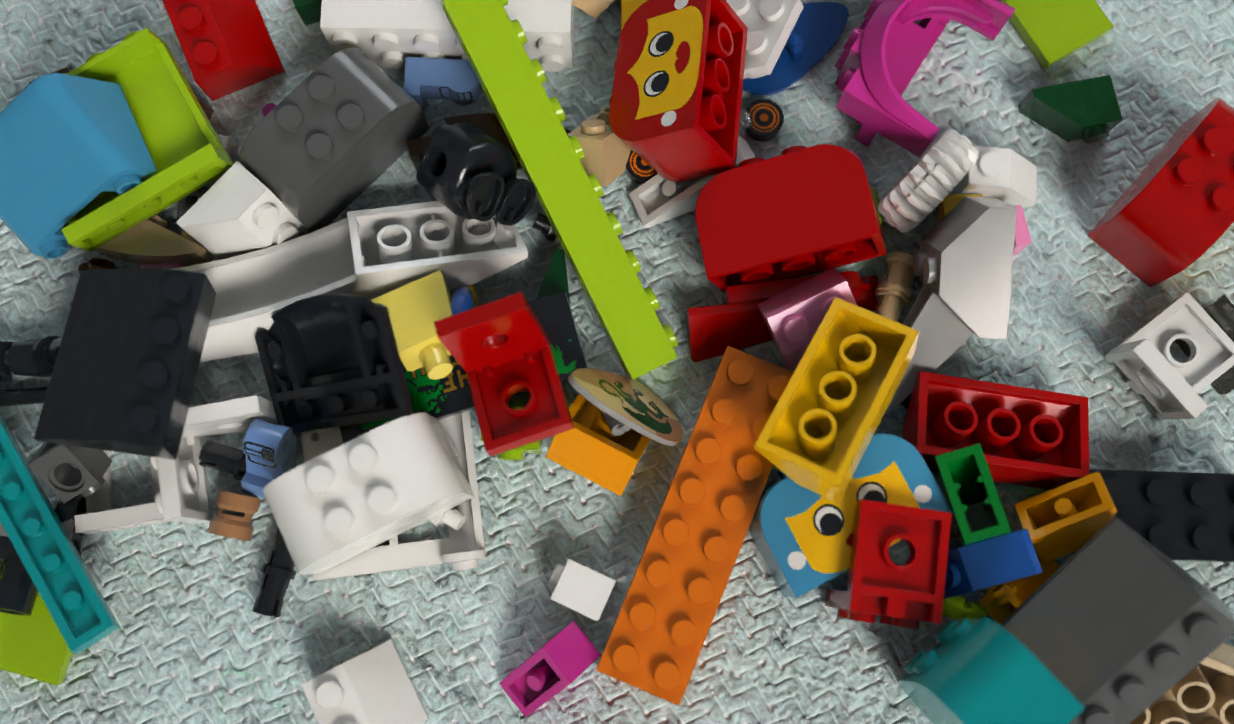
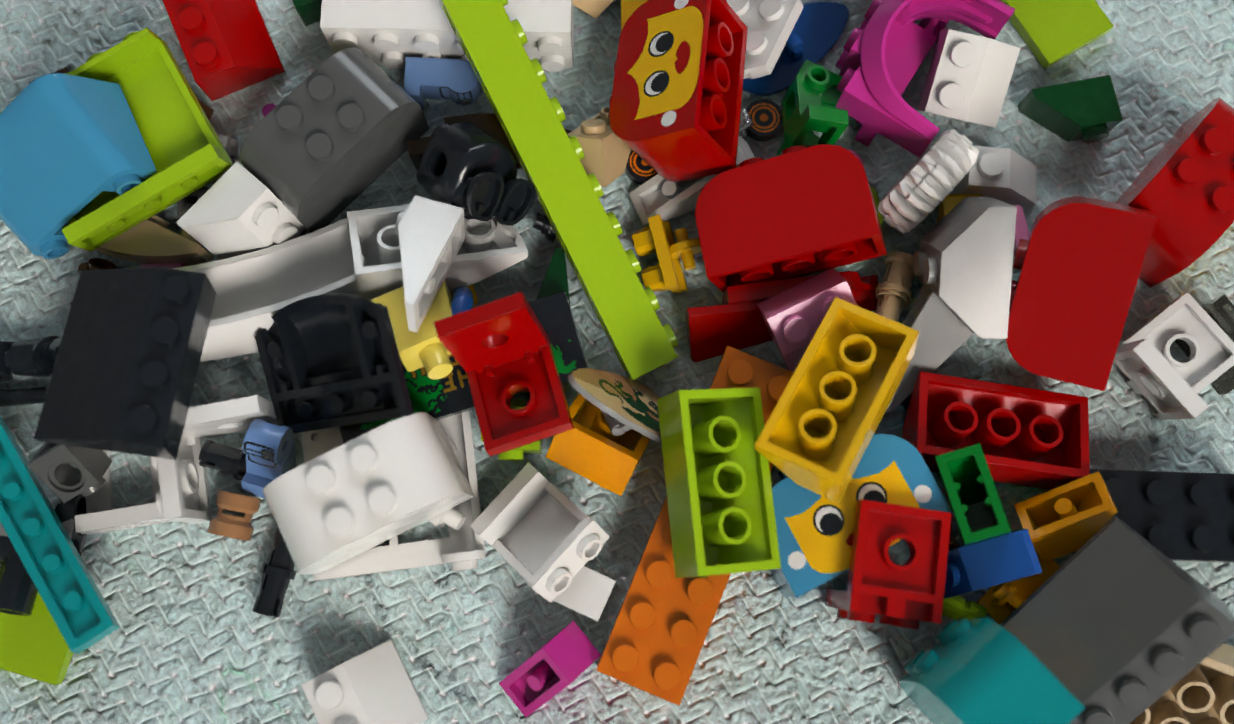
(428, 242): none -> white slope
(540, 532): none -> white panel
(660, 239): none -> yellow hips
(717, 482): none -> lime slope
(811, 107): none -> green tile
(968, 77): none -> white slope
(1076, 288): none -> red brick

